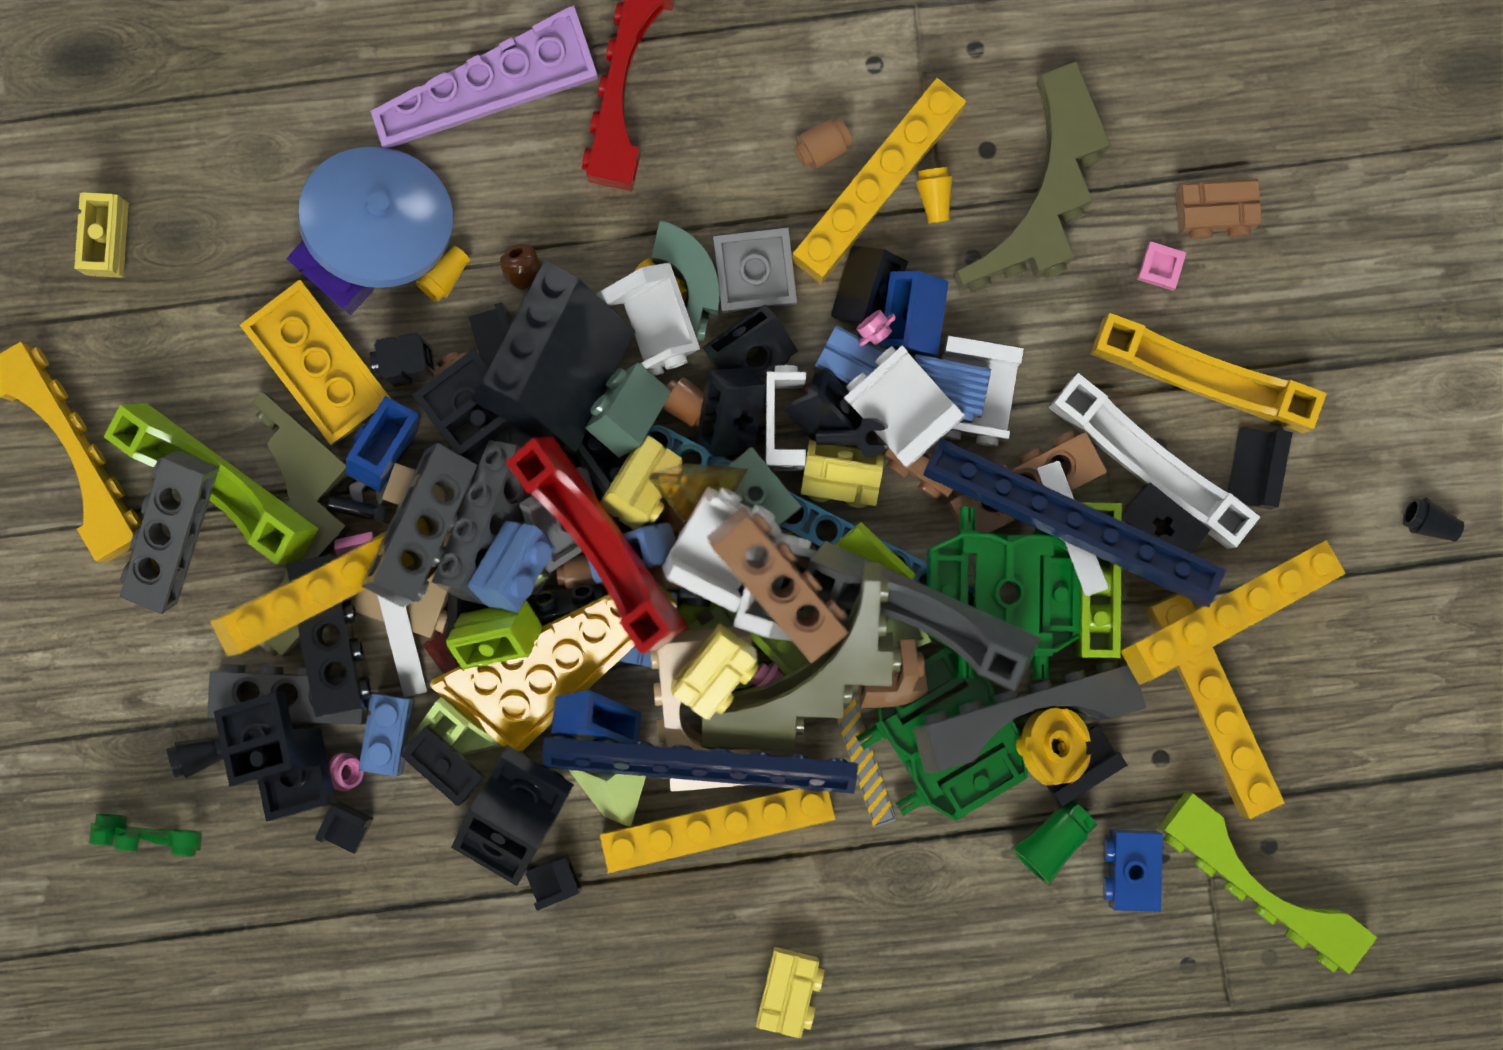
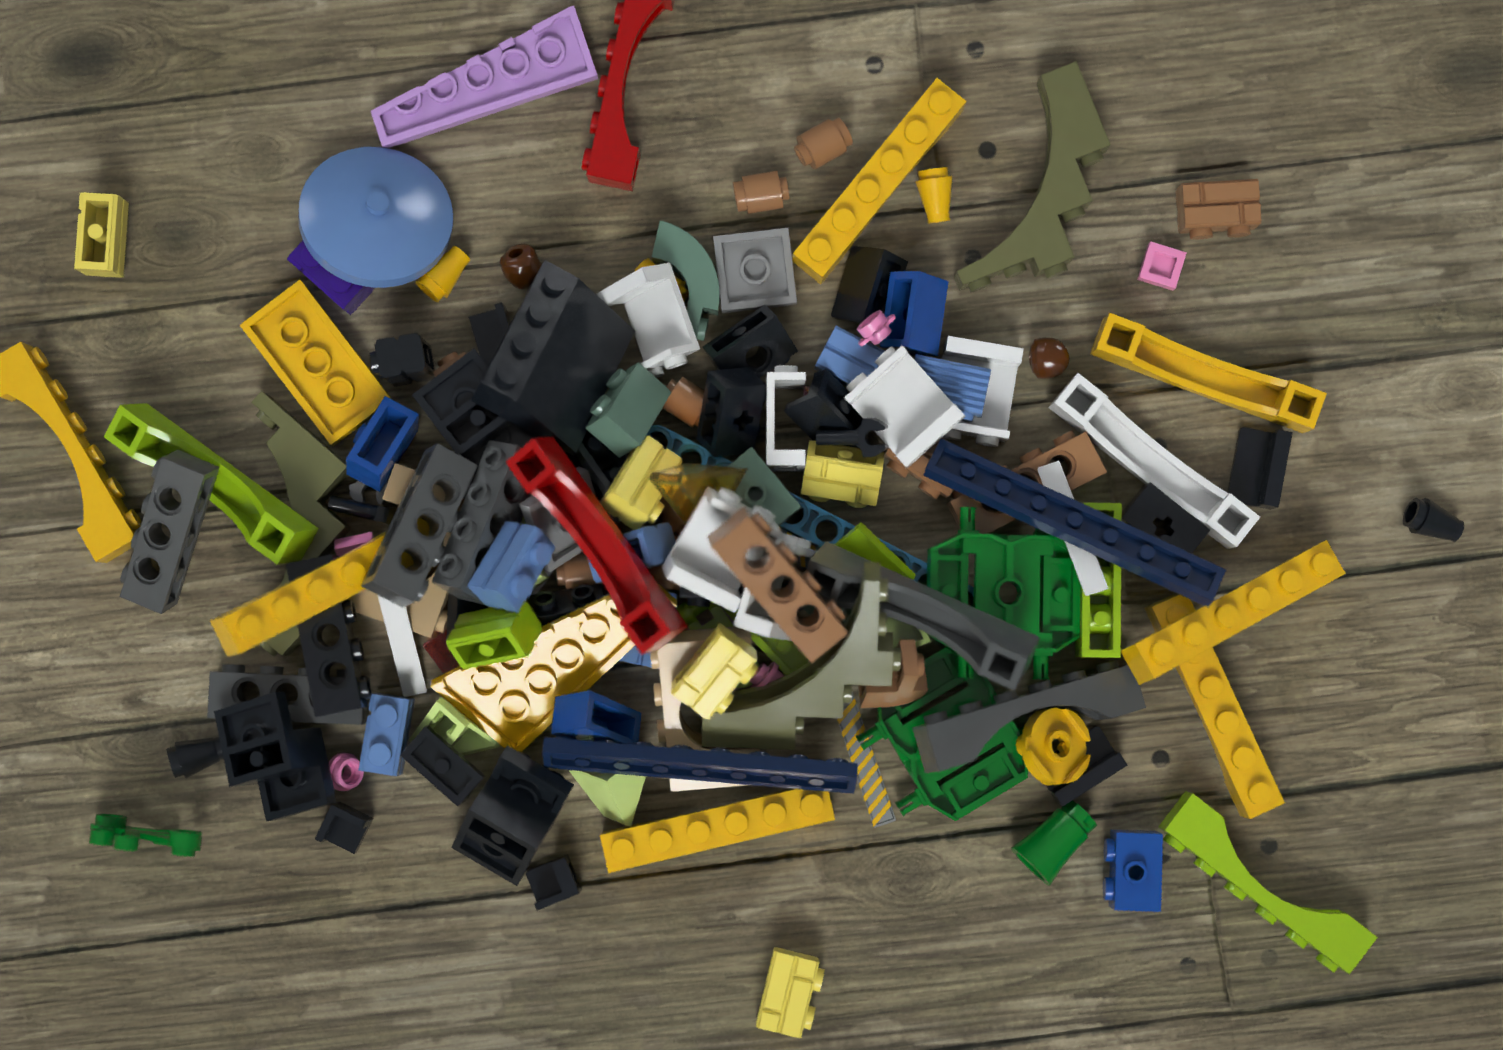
(760, 192): none -> medium nougat brick
(1048, 357): none -> reddish brown piece

